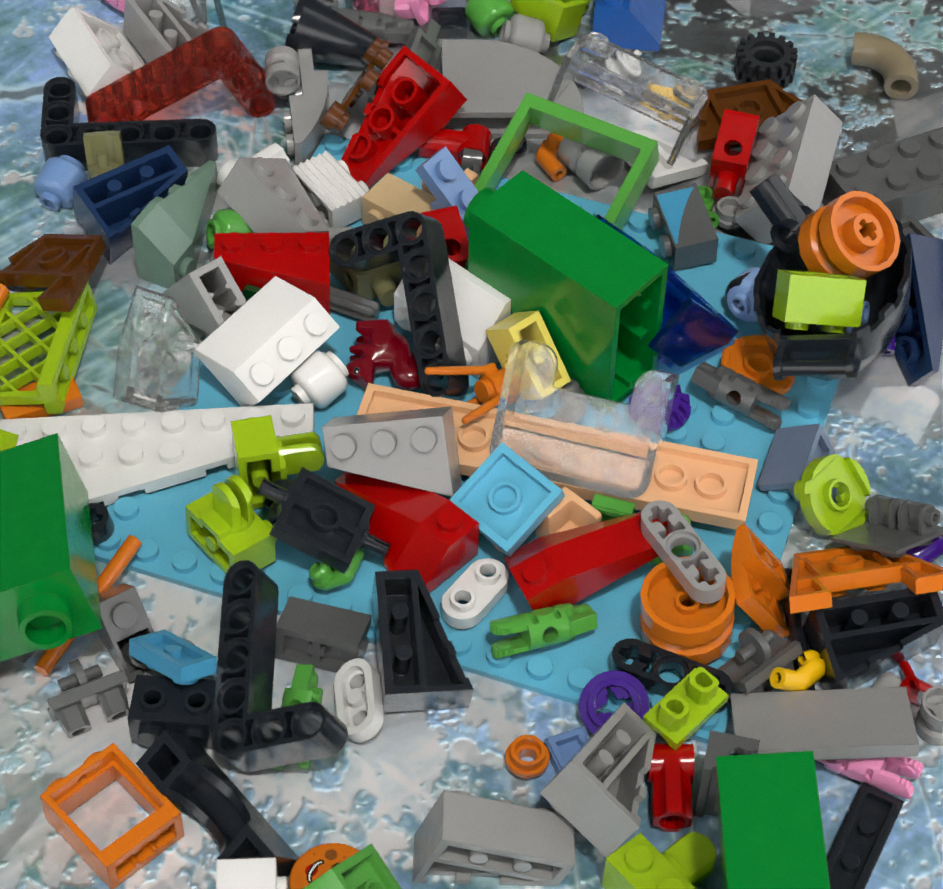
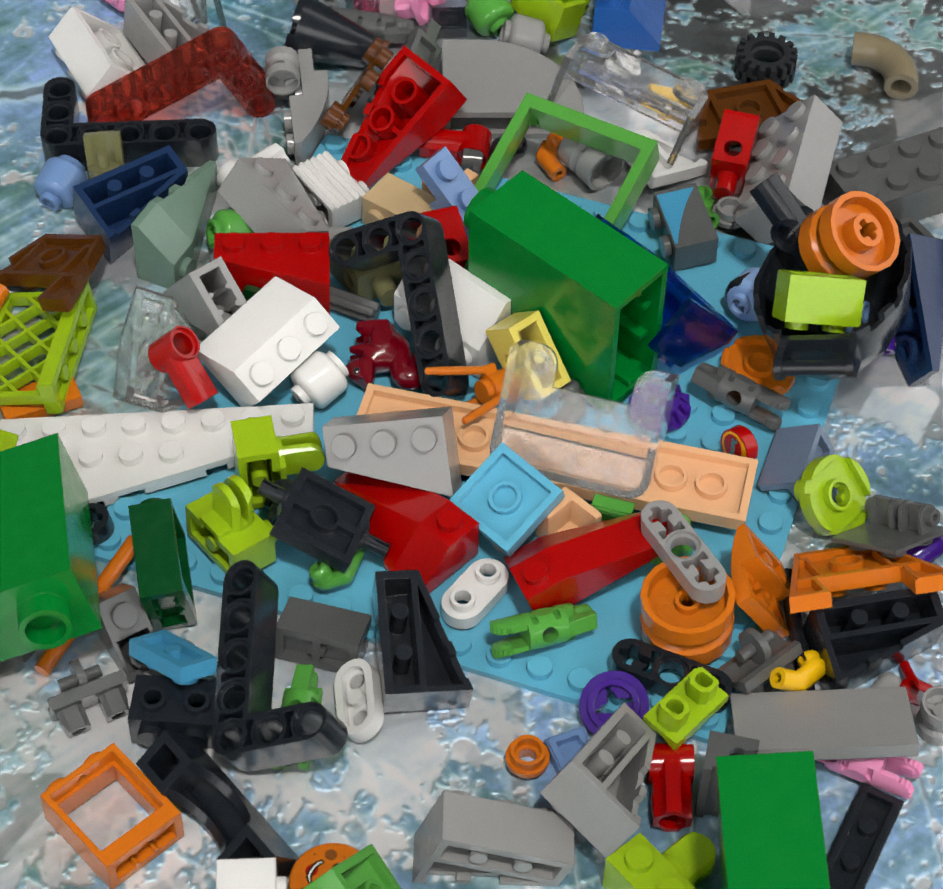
(162, 564): none -> dark green window
(177, 356): none -> red piece
(739, 442): none -> red tile

